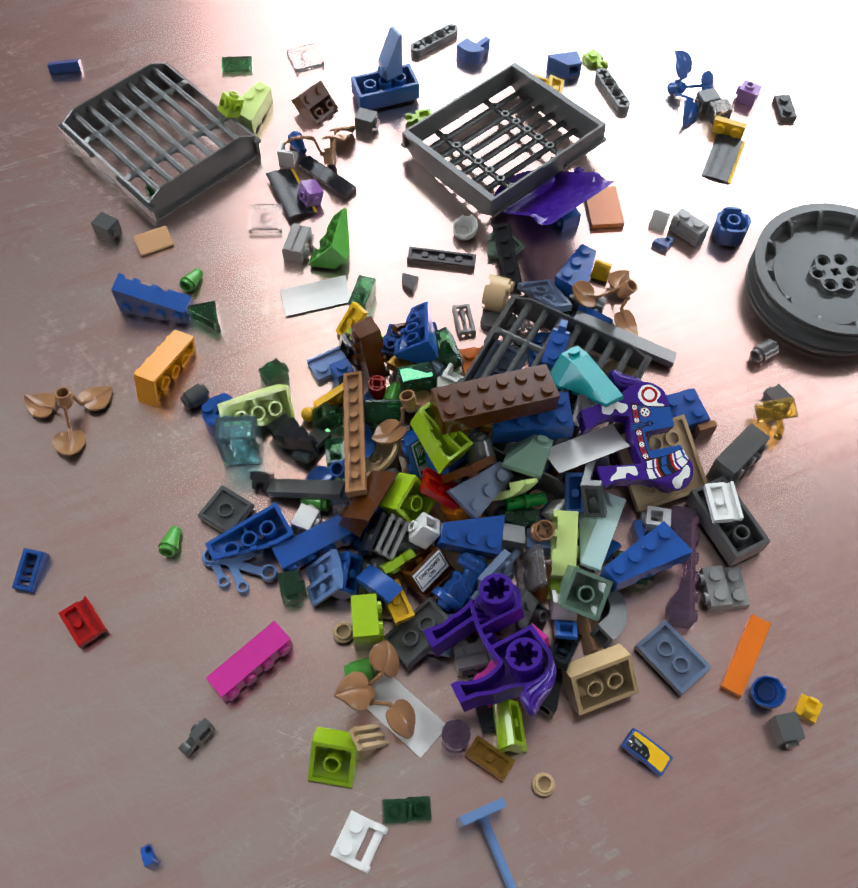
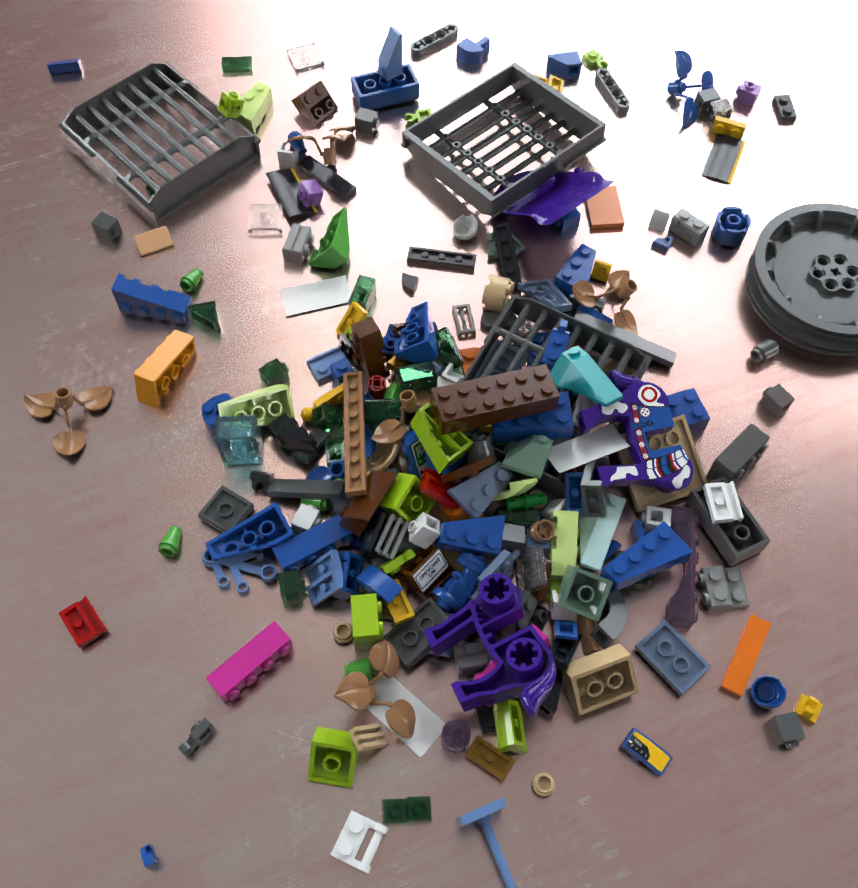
(22, 568): blue slope -> none
(195, 396): dark grey brick -> none
(704, 429): medium nougat tile -> none
(777, 411): clear yellow plate -> none

